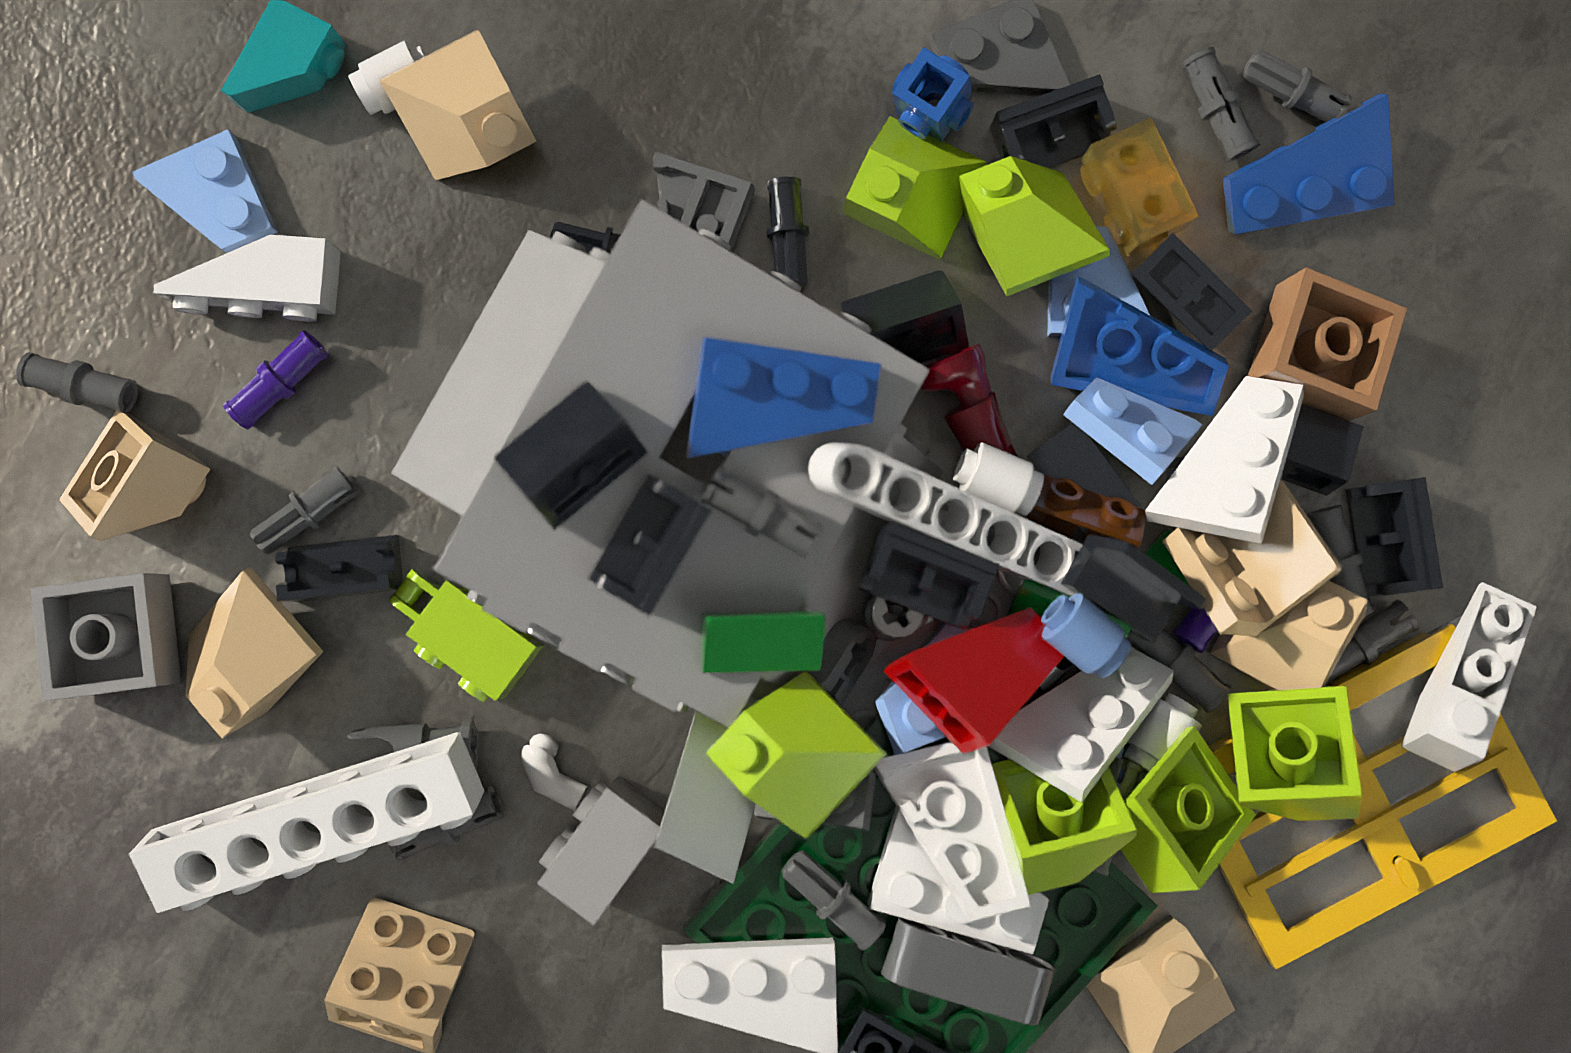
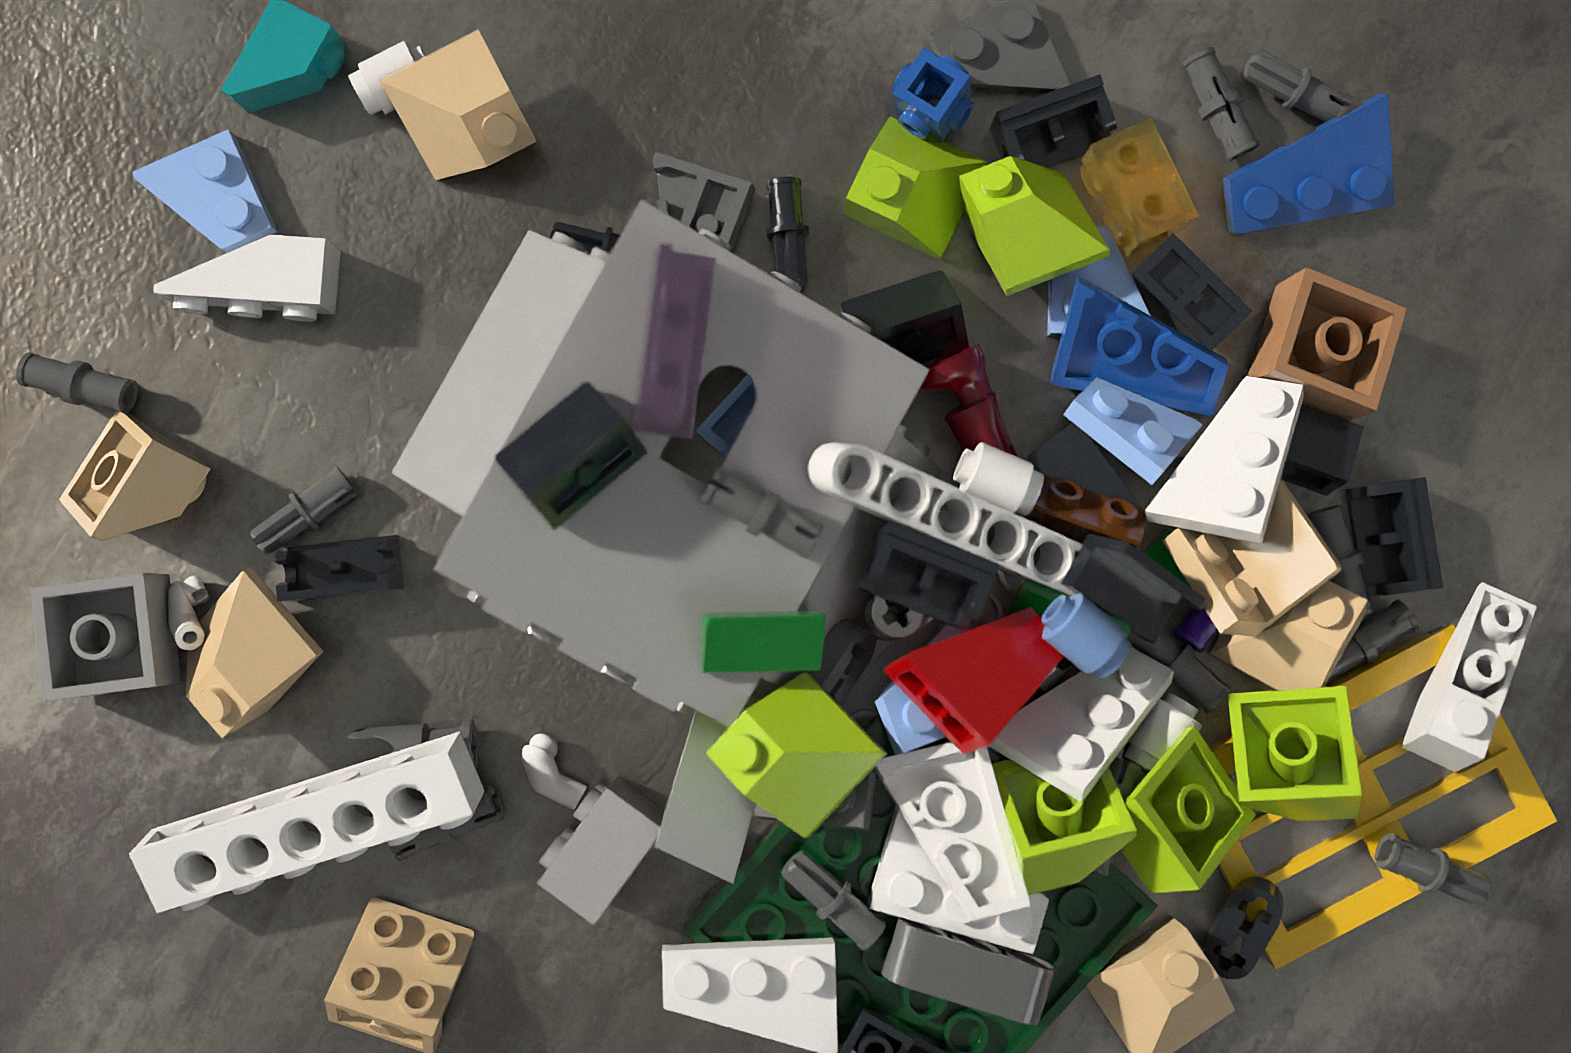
(181, 615): none -> white arm
(275, 380): dark purple pin -> none
(465, 637): lime brick -> none
(649, 544): black hinge -> none
(672, 343): none -> clear purple panel
(775, 394): blue wing -> none
(1254, 934): none -> black beam
(1431, 870): none -> dark grey axle

